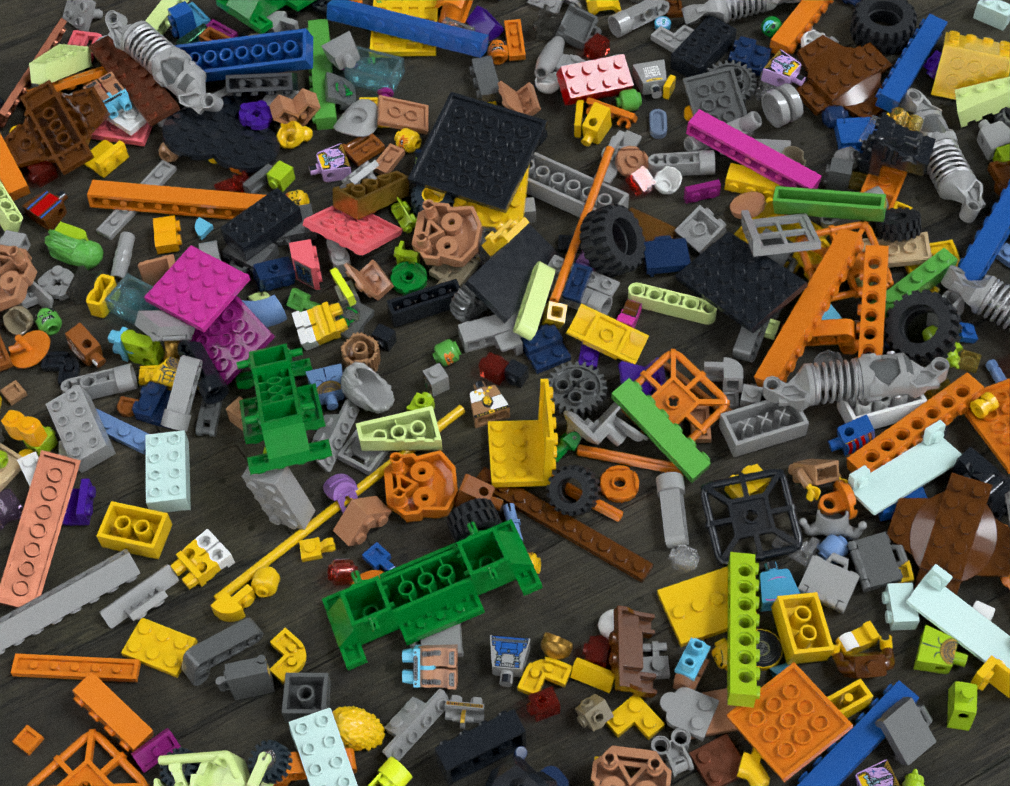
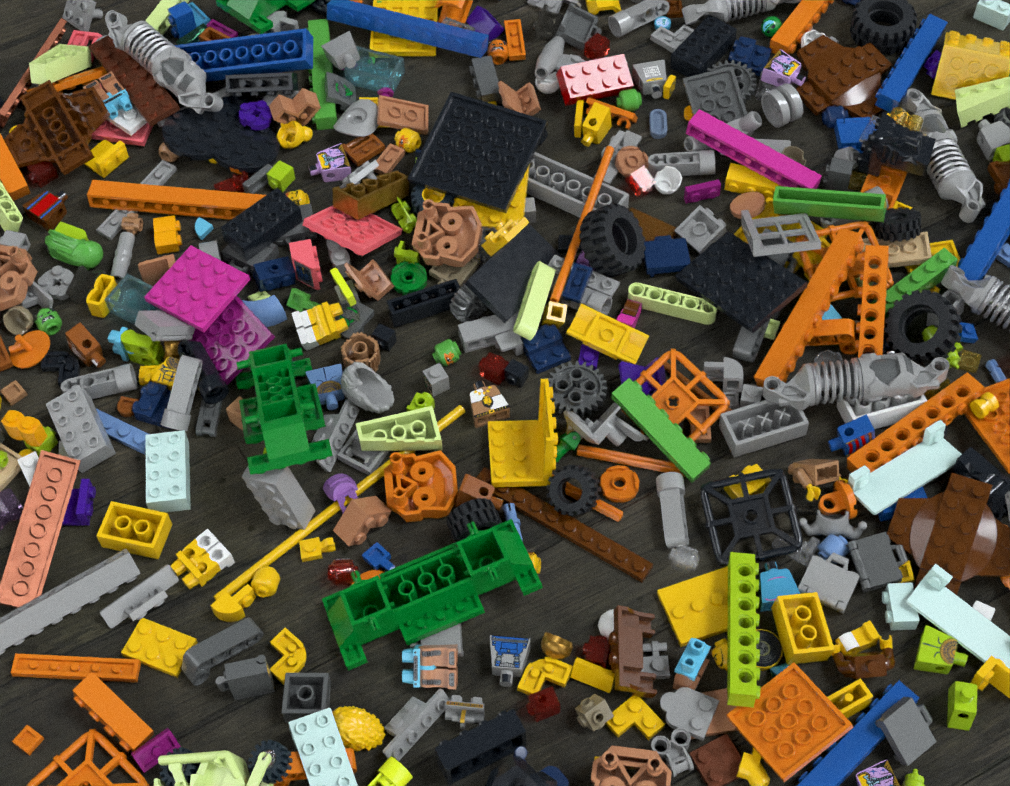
(132, 223): none -> medium nougat gear

